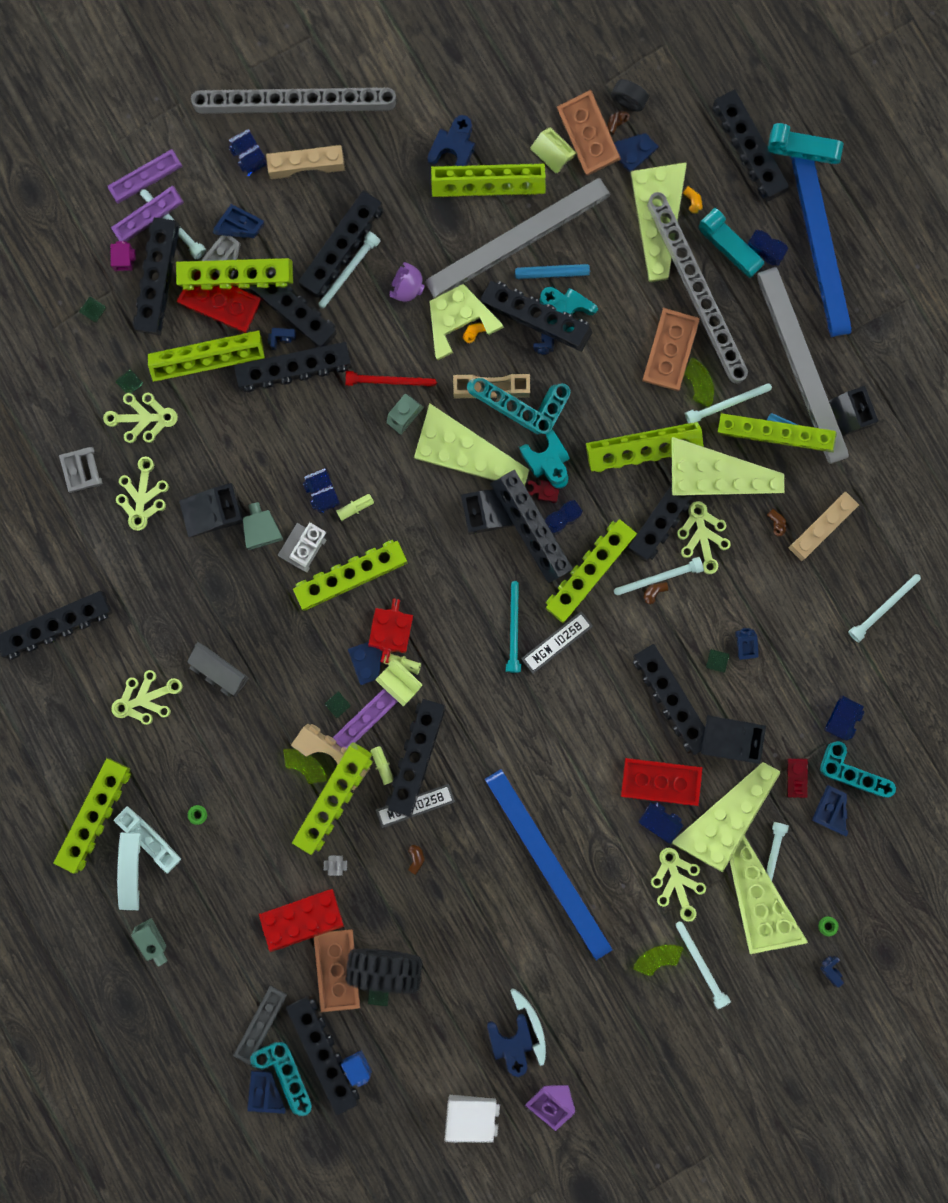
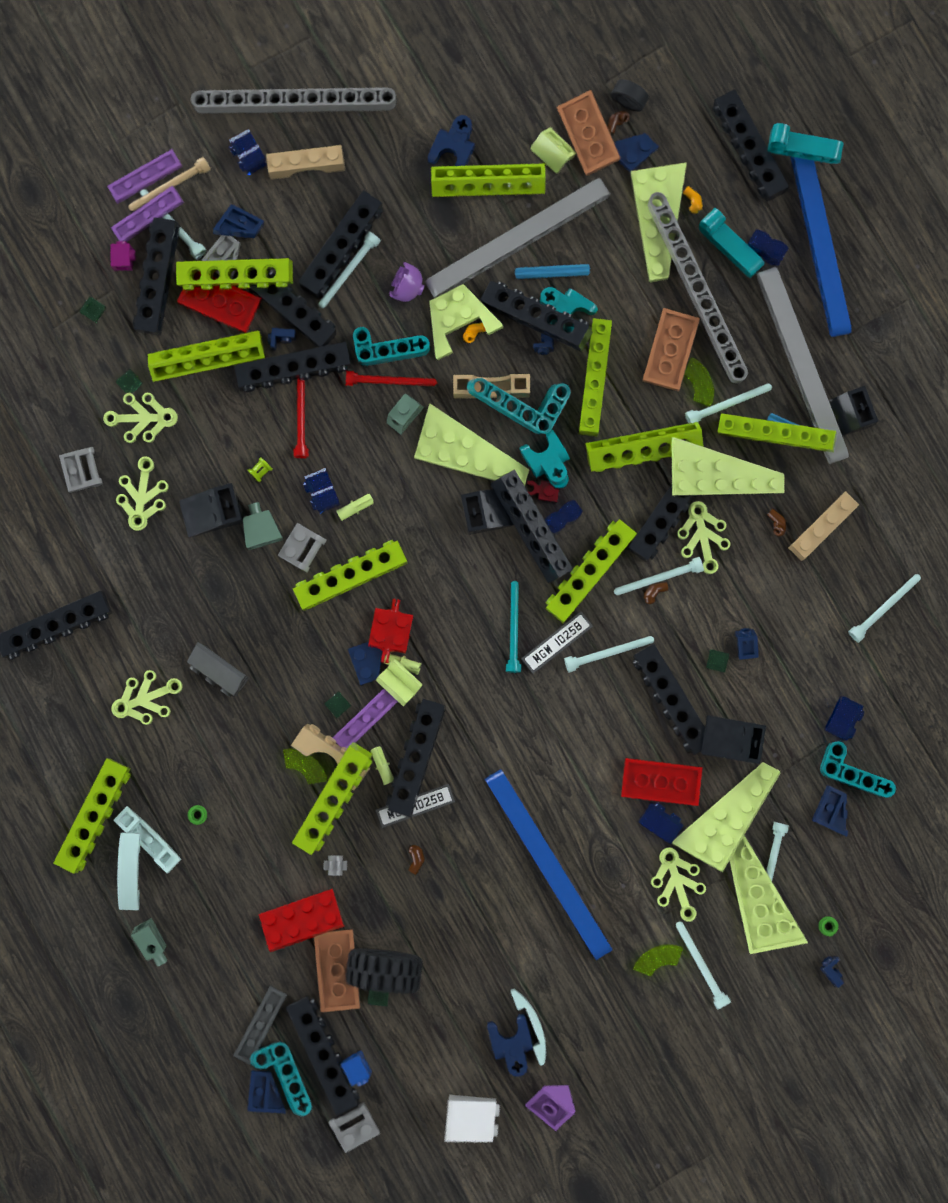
(200, 167): none -> tan piece
(253, 471): none -> lime bush
(300, 449): none -> red piece
(307, 544): white slope -> none
(357, 1133): none -> light grey plate
(392, 346): none -> teal beam
(573, 663): none -> light aqua piece
(595, 377): none -> lime brick
(797, 778): dark red plate -> none

